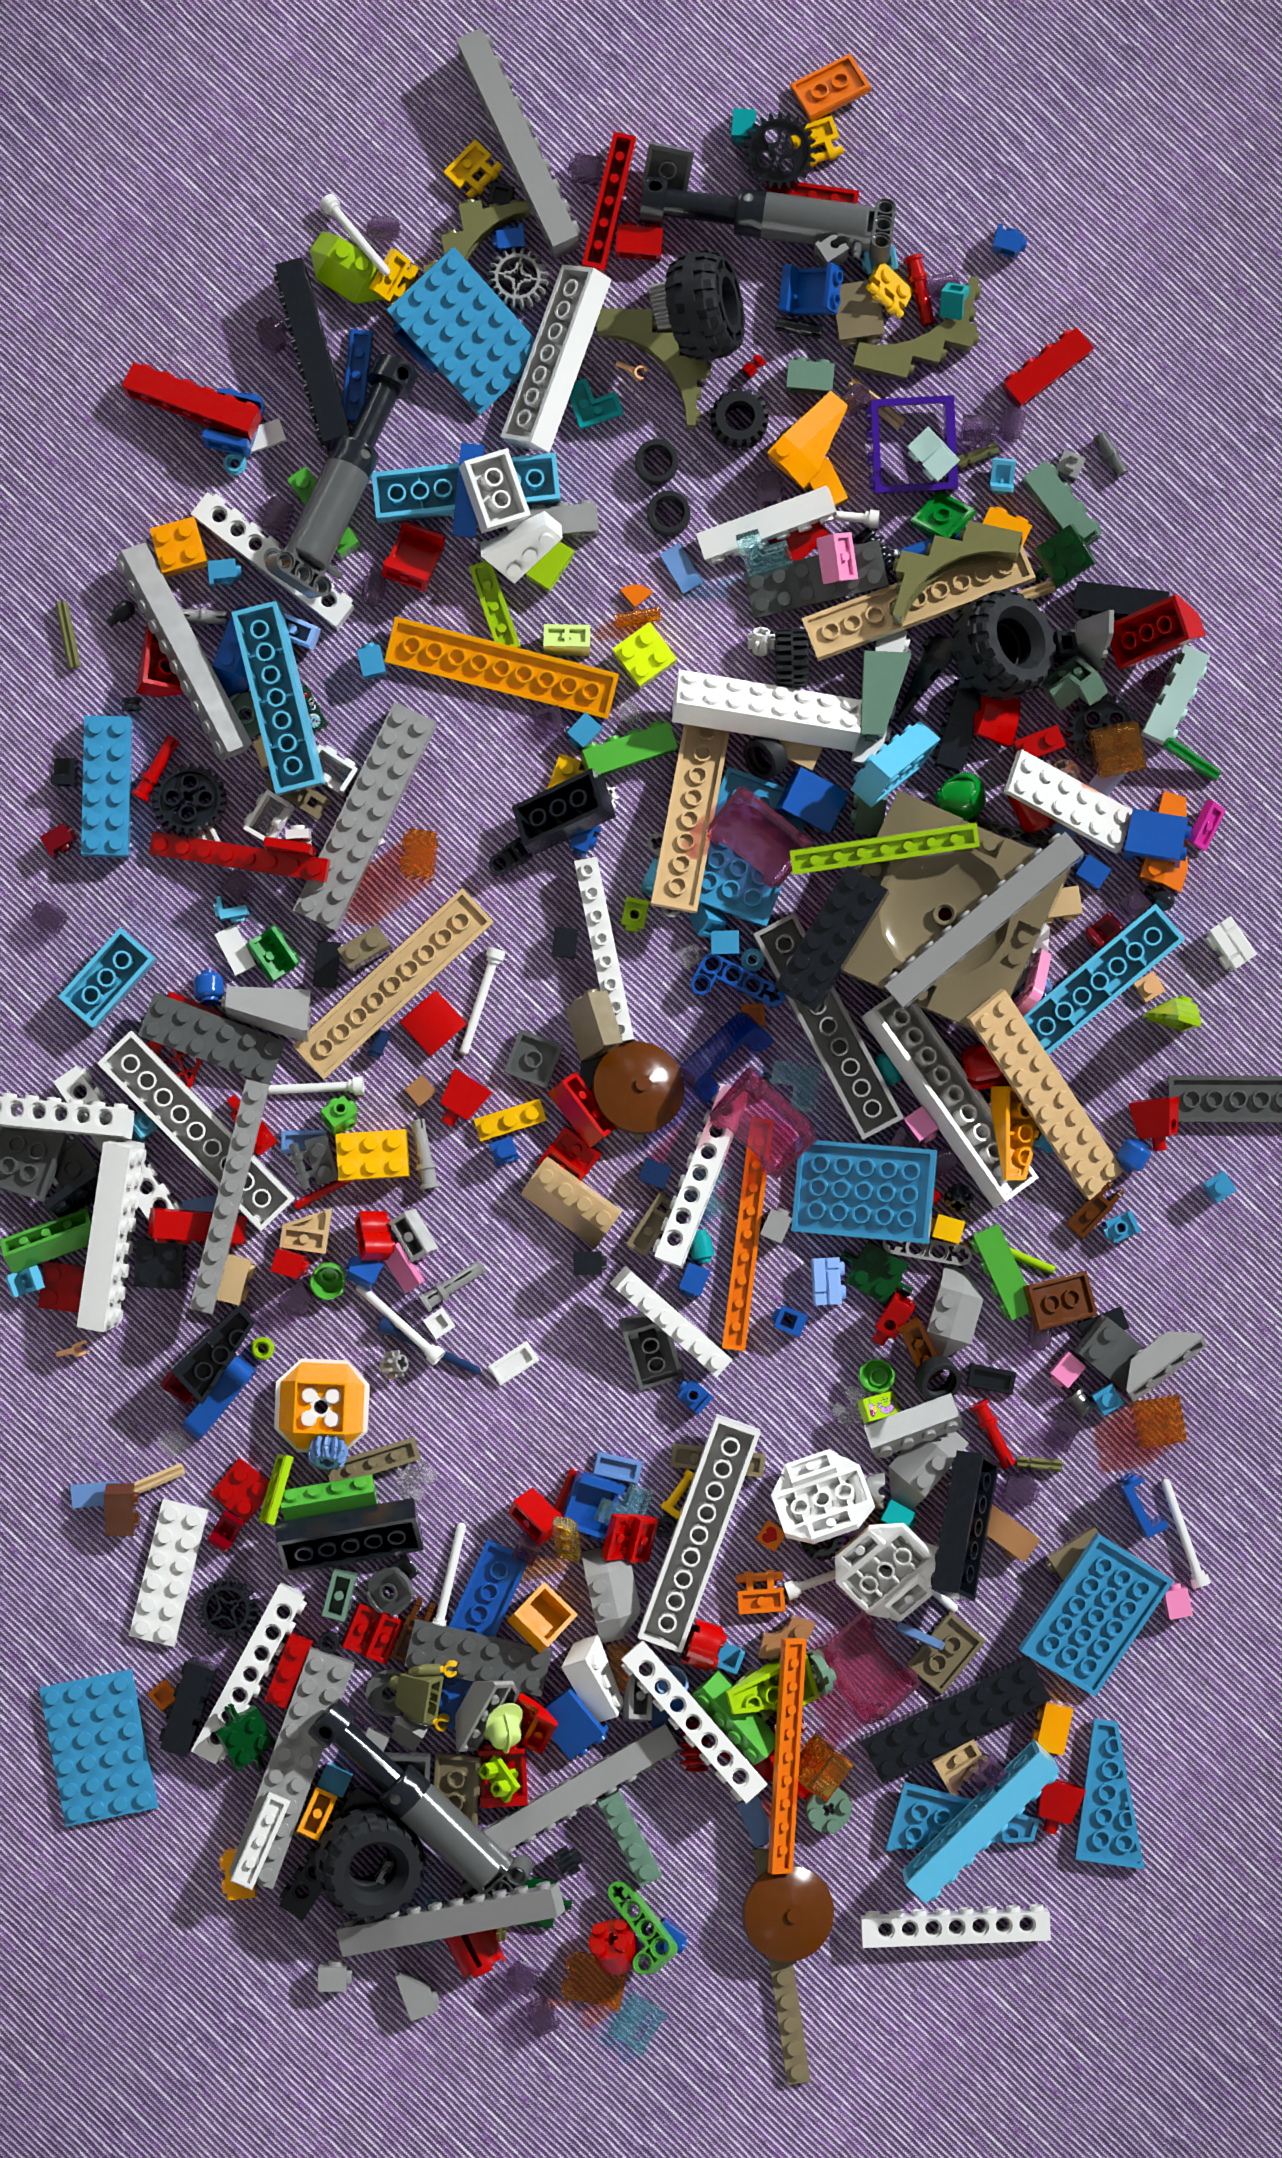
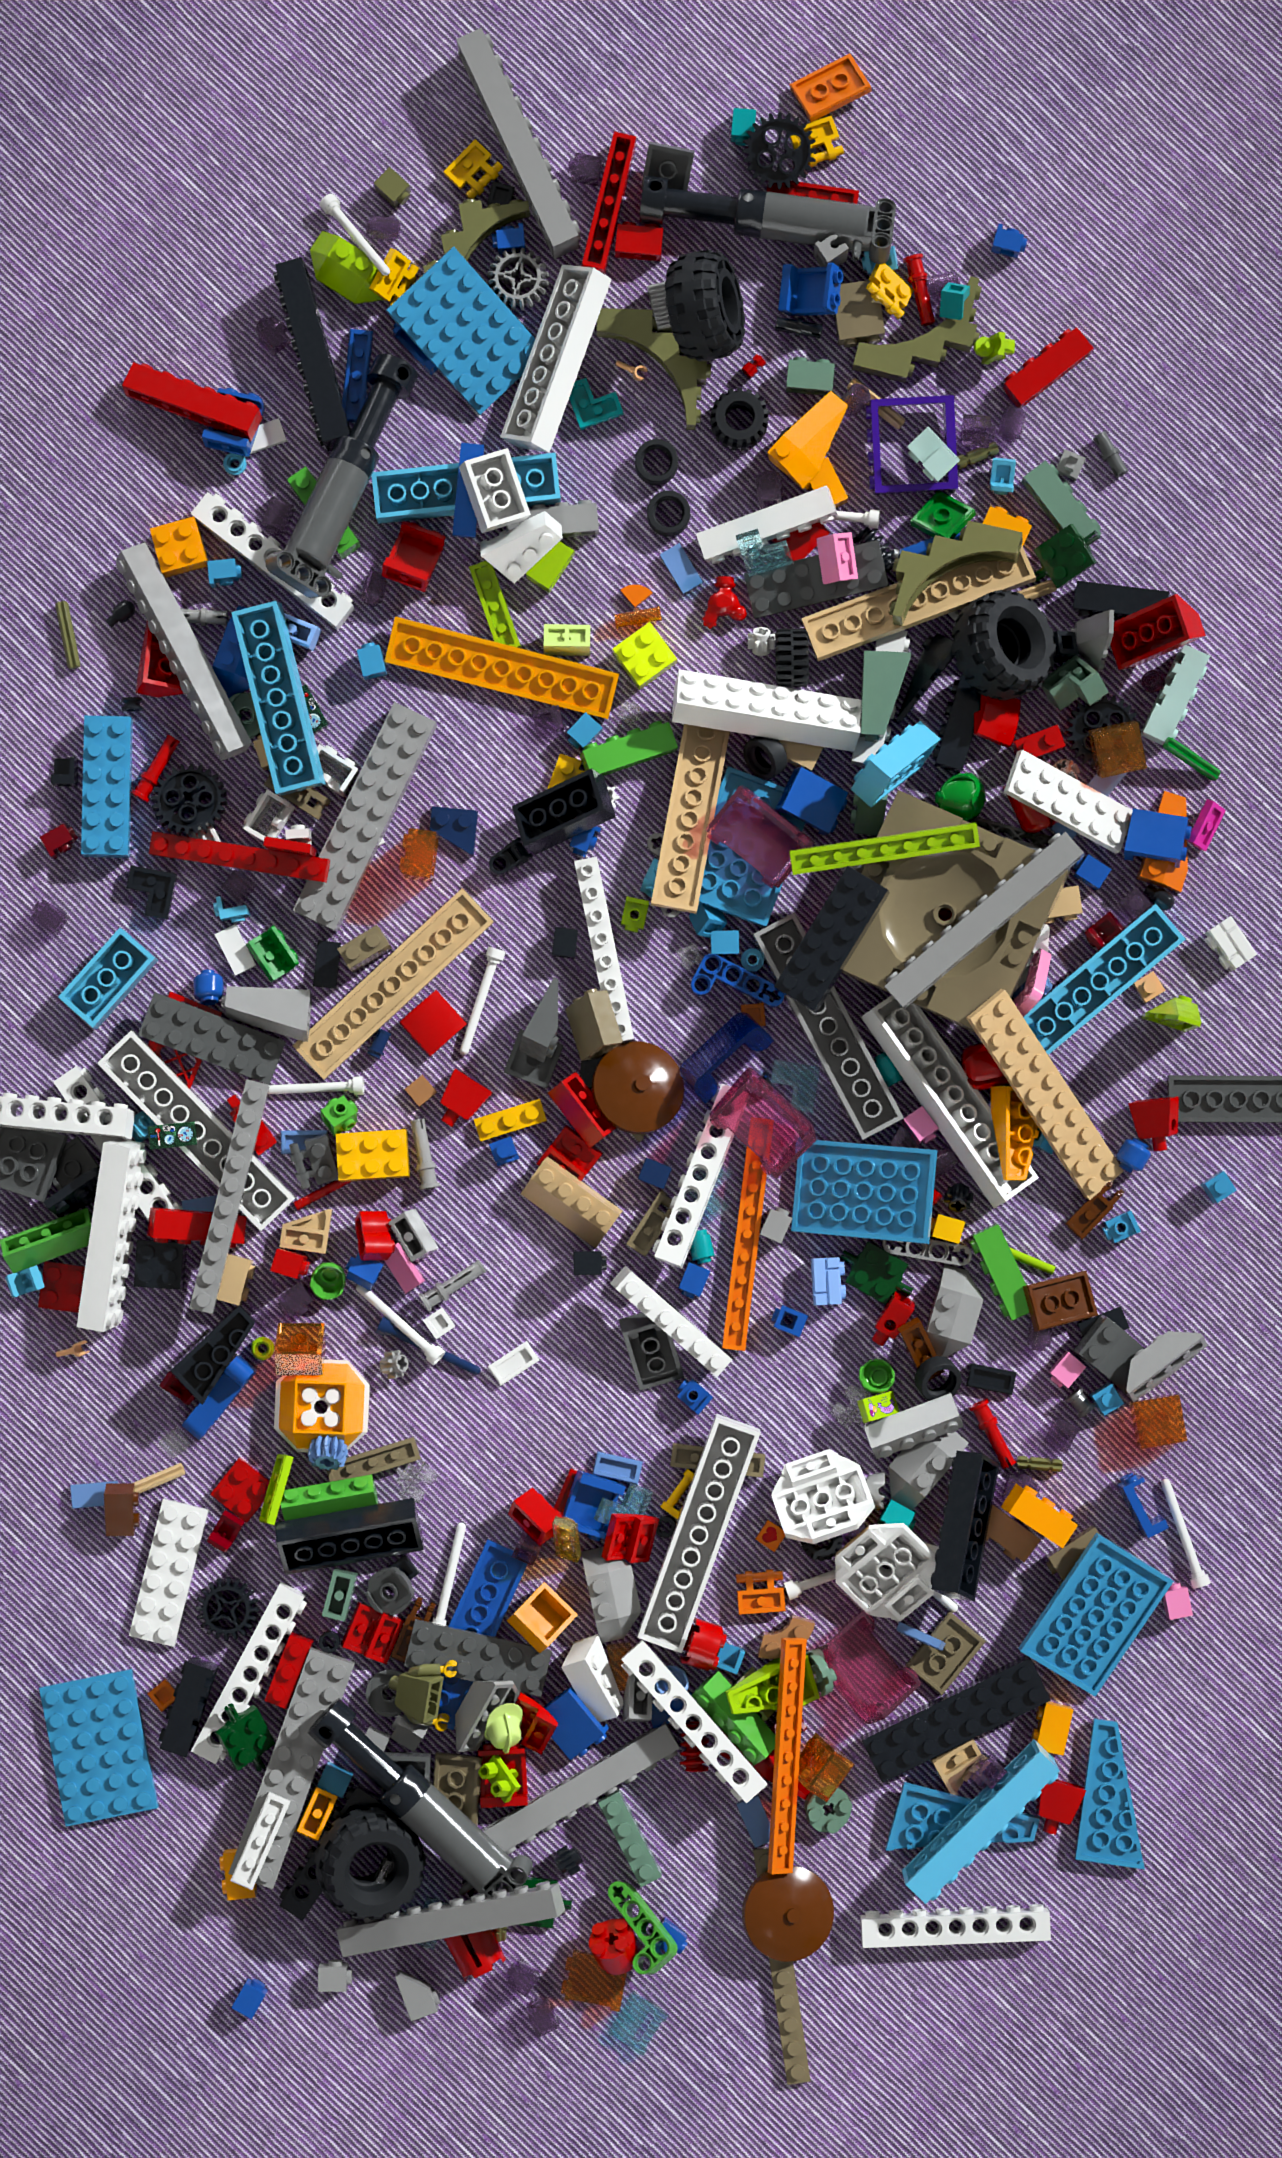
(159, 886): none -> black plate
(172, 1135): none -> tile
(250, 1998): none -> blue brick
(300, 1349): none -> clear orange brick
(393, 188): none -> olive brick
(456, 826): none -> dark blue wing
(540, 1035): none -> dark grey slope
(723, 603): none -> red animal
(994, 347): none -> lime hips
(1040, 1514): none -> light orange wedge

